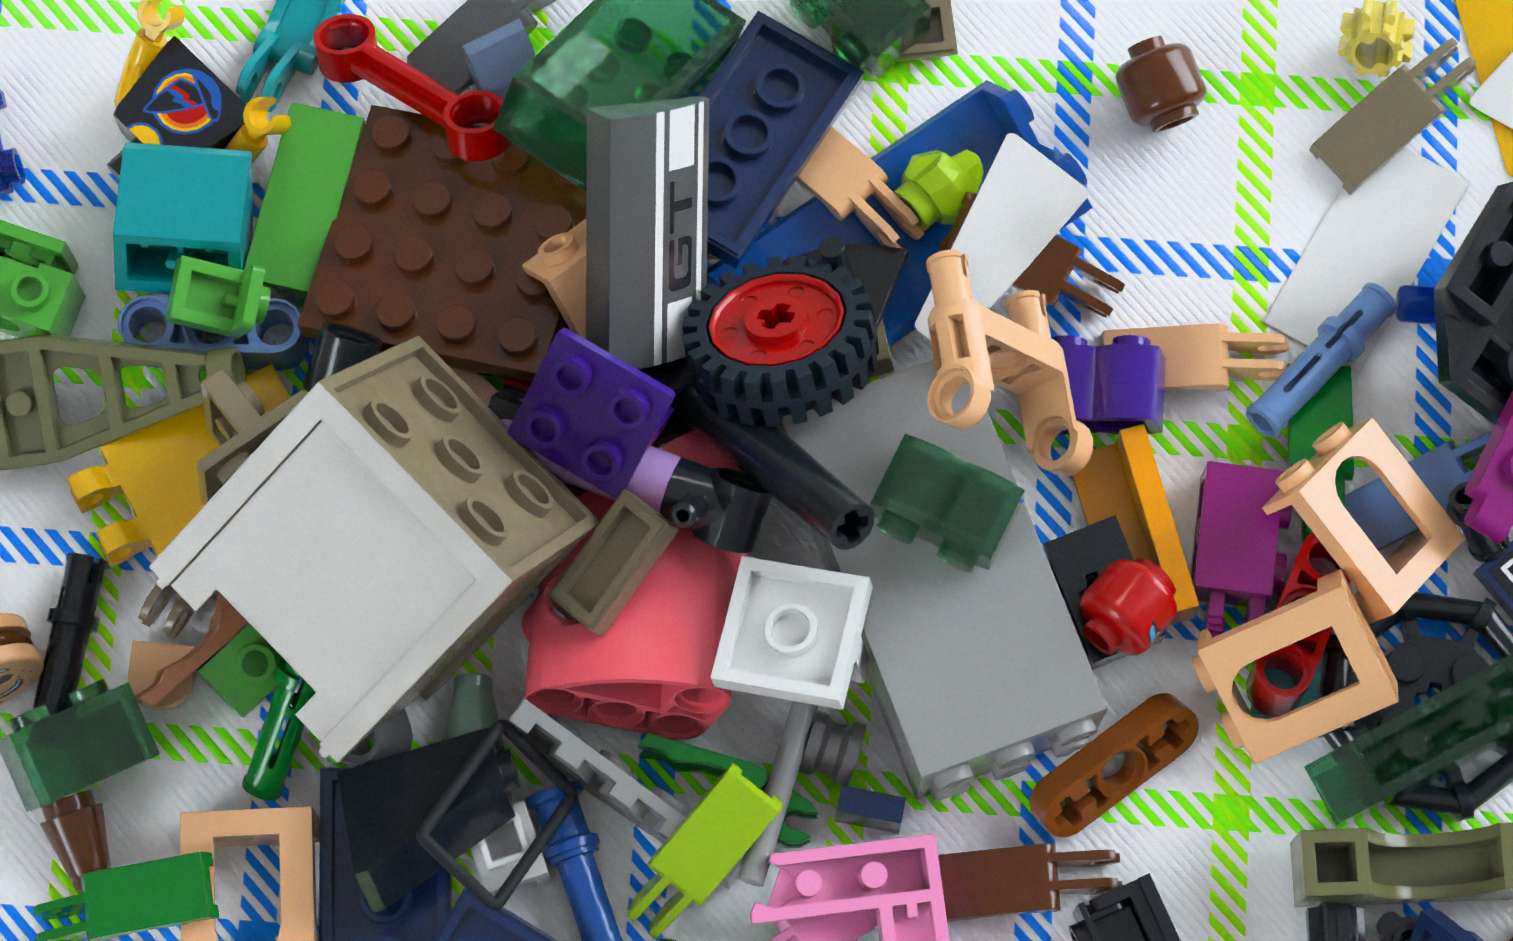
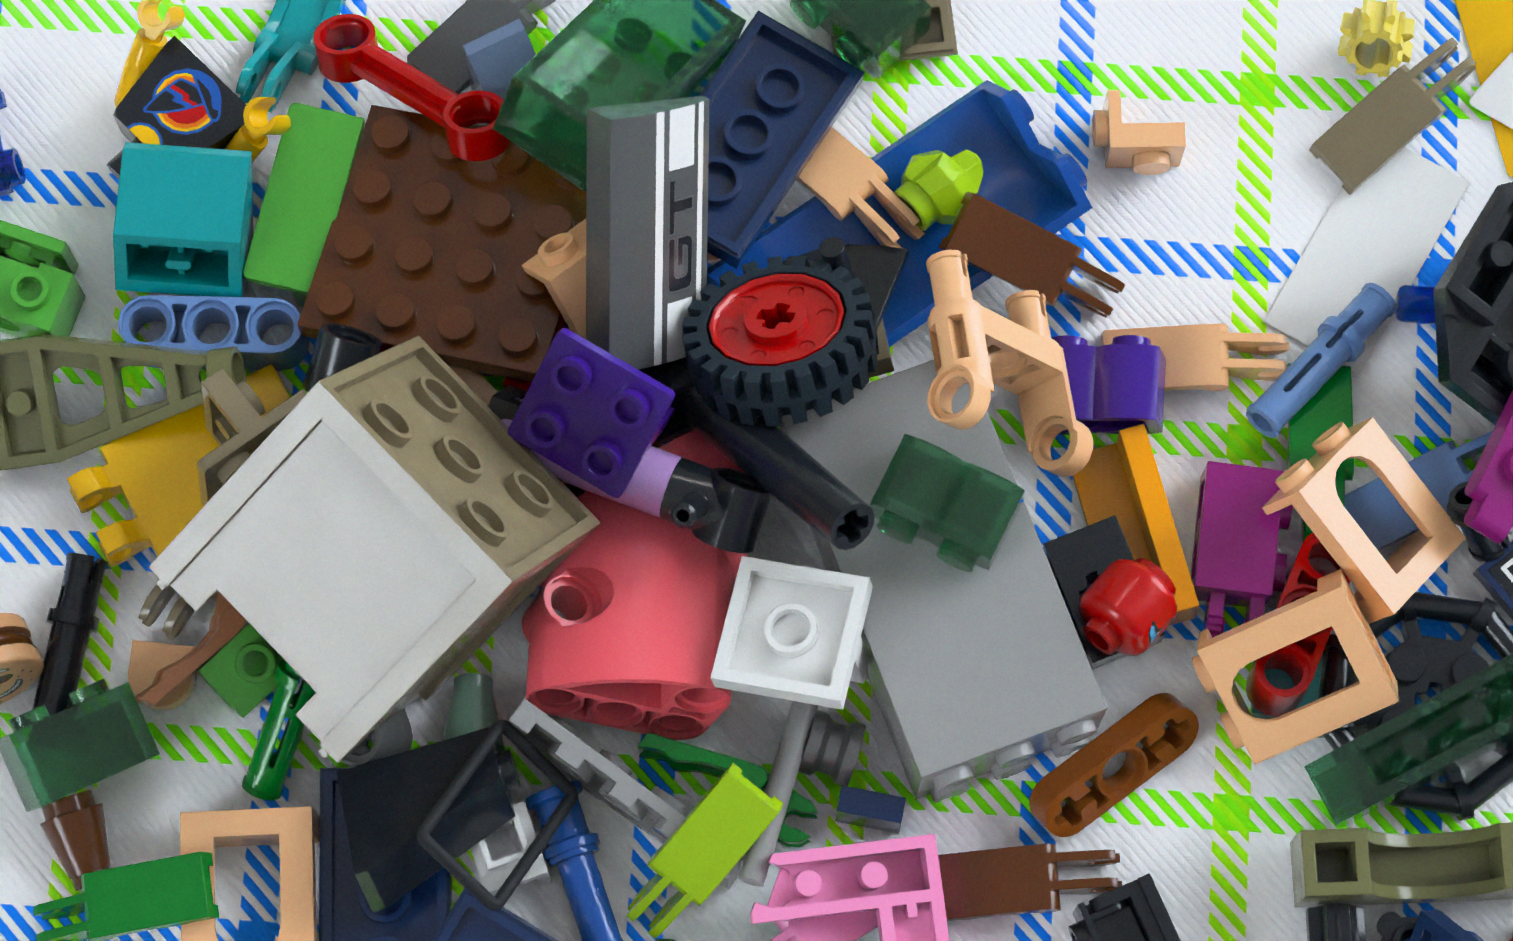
(217, 297): bright green bracket -> none
(613, 562): dark tan tile -> none
(1011, 220): white sticker -> none
(1140, 146): none -> light nougat bracket
(1161, 84): reddish brown head -> none

